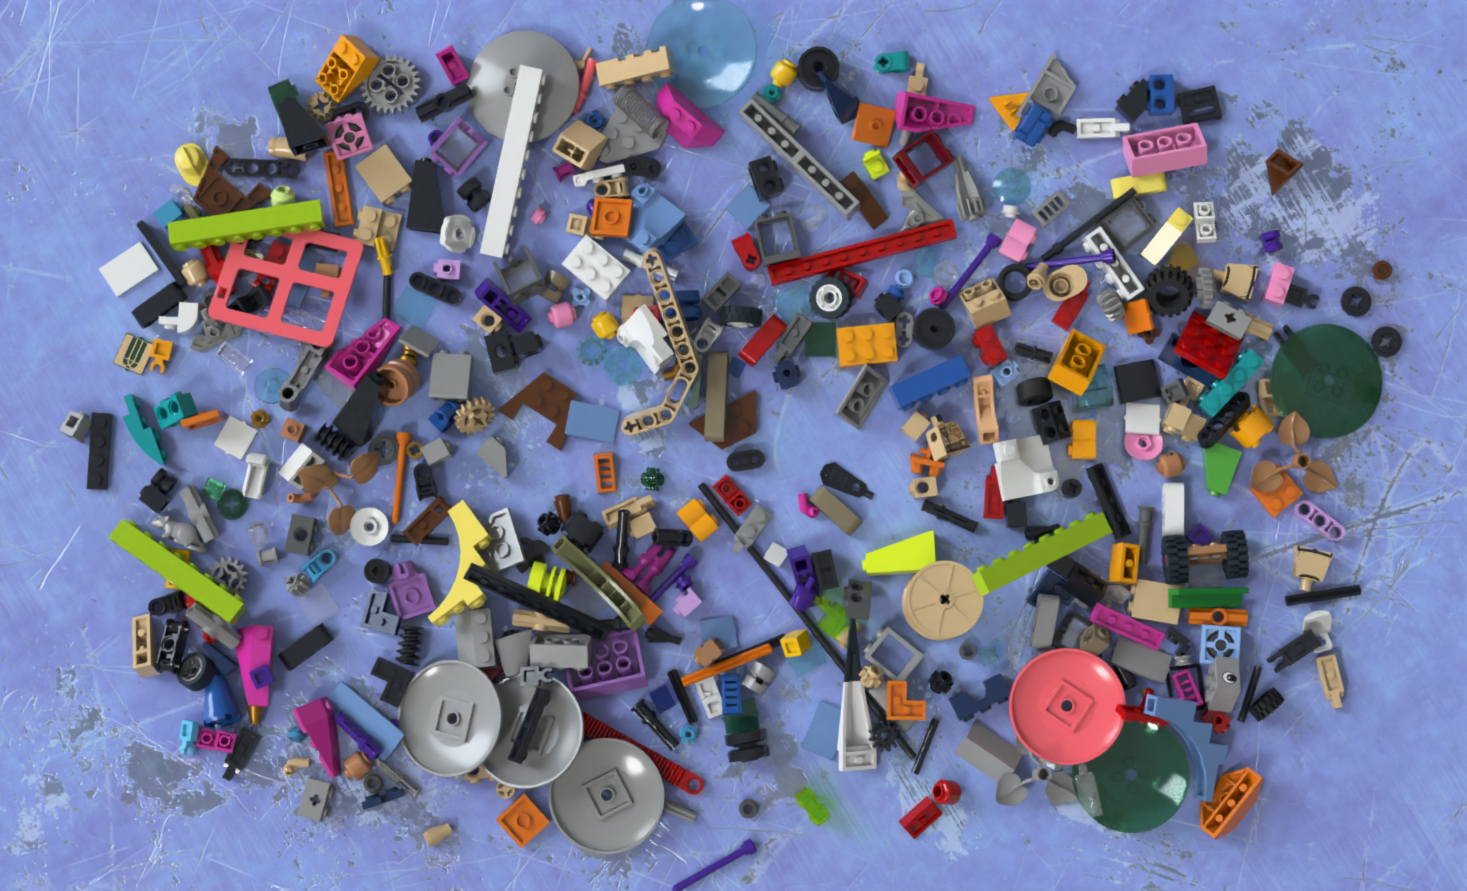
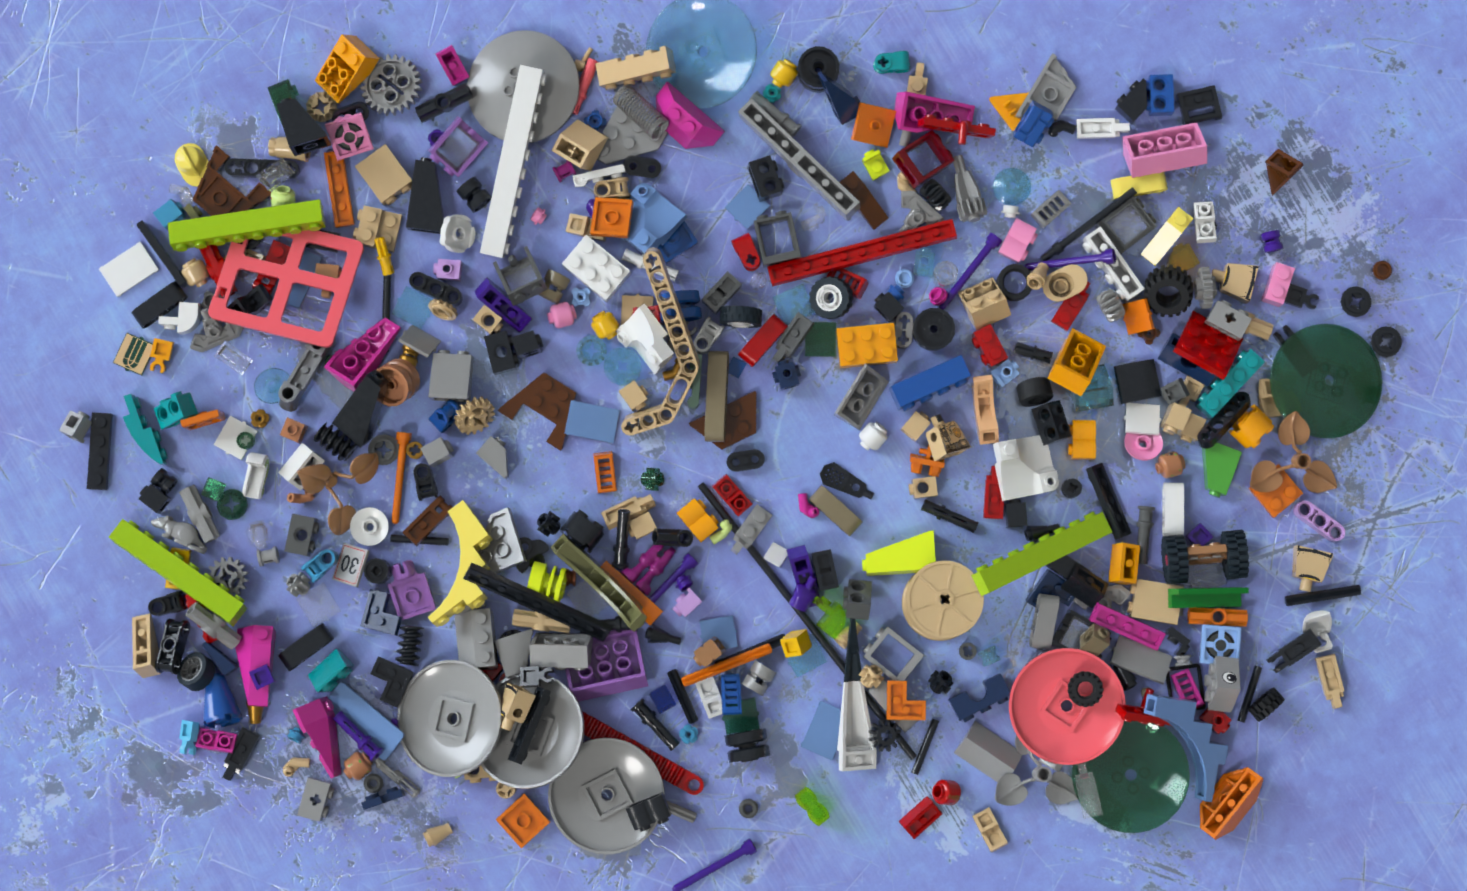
(249, 445): none -> clear green bush
(275, 174): none -> clear slope
(330, 670): none -> teal slope
(350, 565): none -> light grey piece
(442, 309): none -> tan gear
(515, 705): none -> tan torso
(563, 506): reddish brown cone -> none
(634, 396): none -> tan brick
(649, 811): none -> black brick
(721, 534): none -> yellowish green arm
(873, 436): none -> white head
(935, 195): none -> black gear
(963, 128): none -> red plate
(990, 830): none -> tan slope
(1085, 677): none -> black tyre

